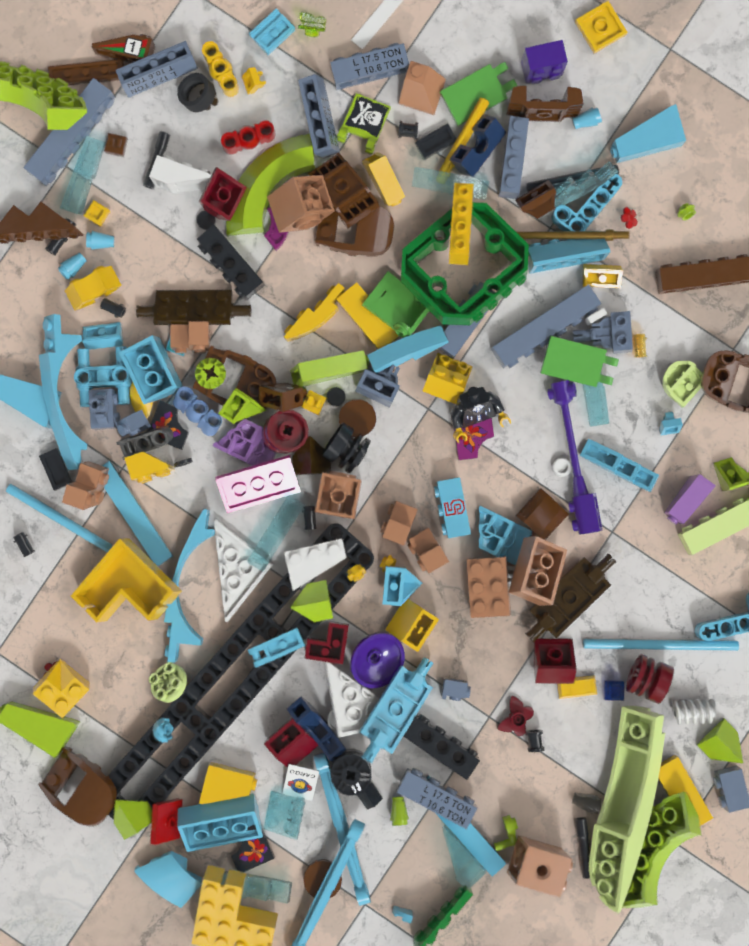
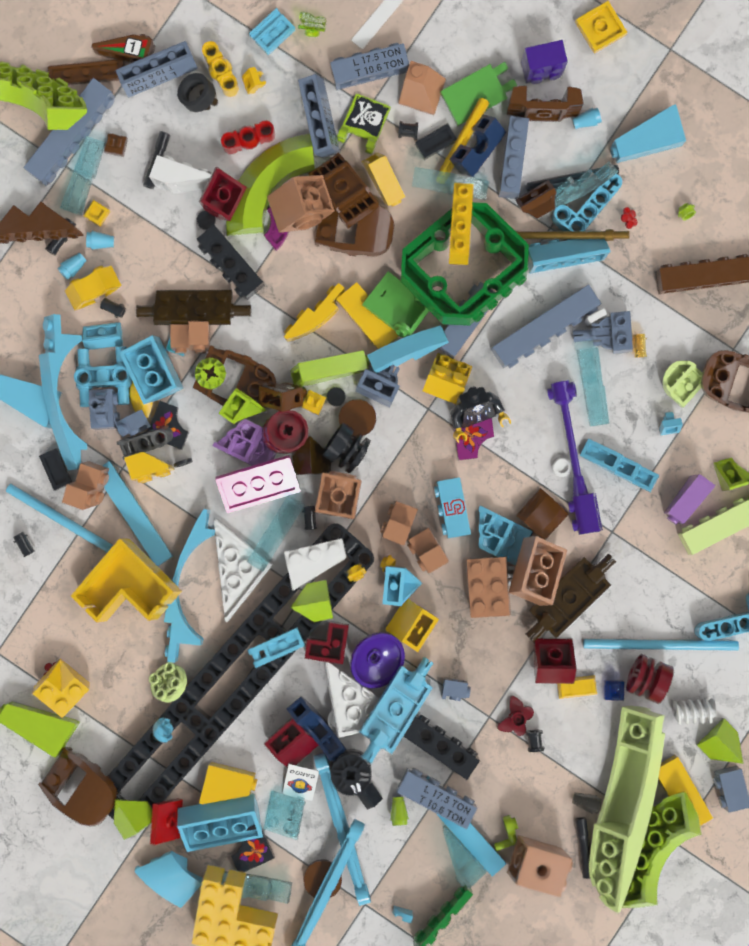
(191, 404): medium blue piece -> none
(576, 362): bright green tile -> none
(602, 275): yellow slope -> none

